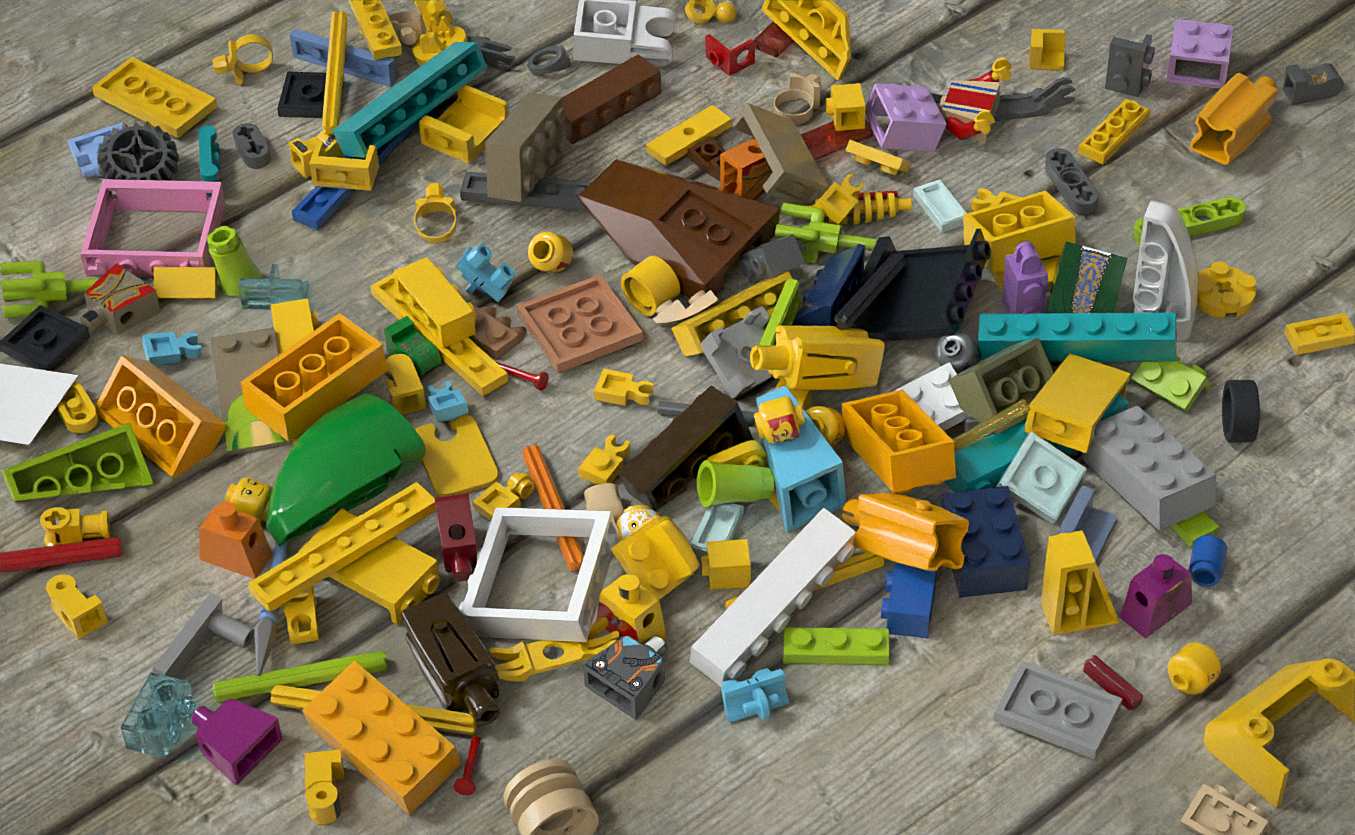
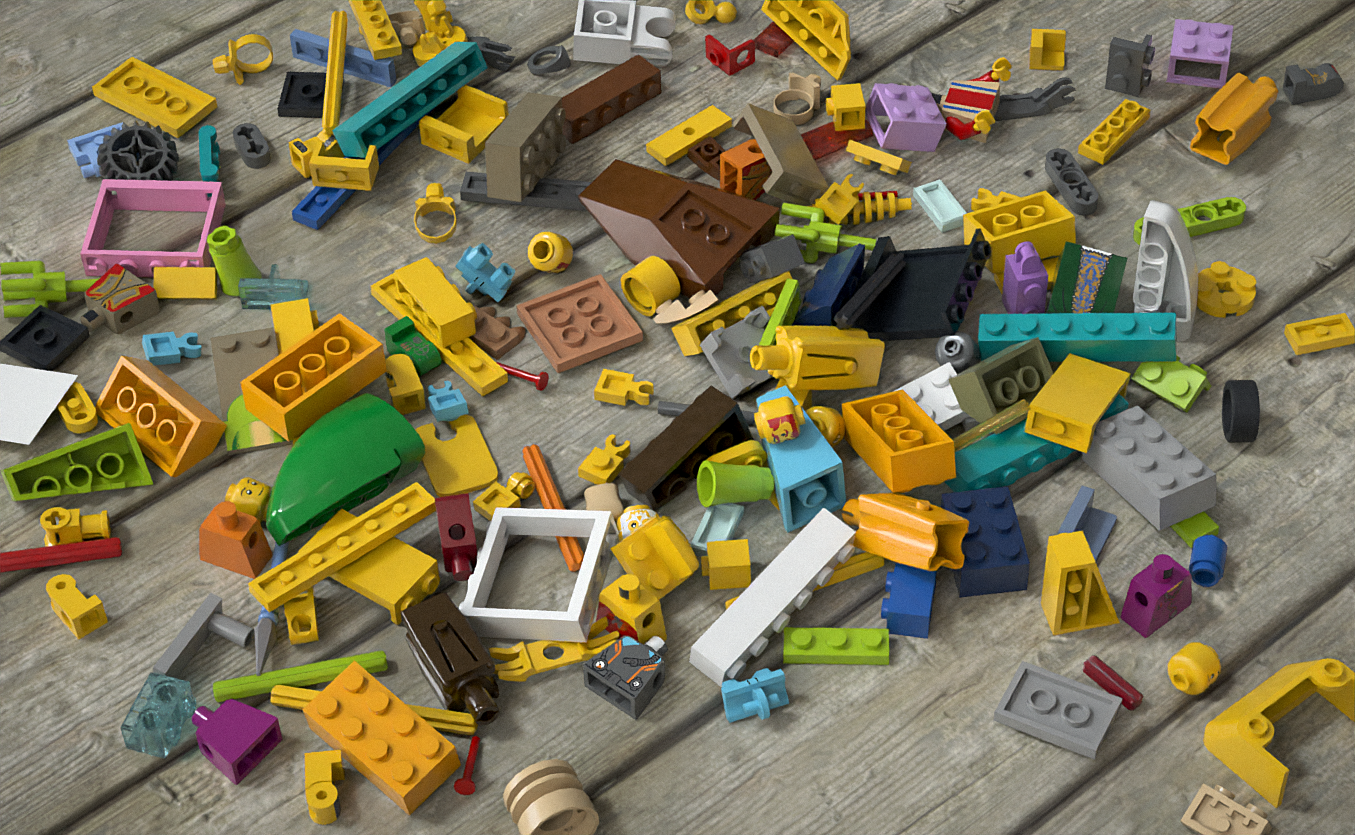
(1042, 477): light aqua tile -> none

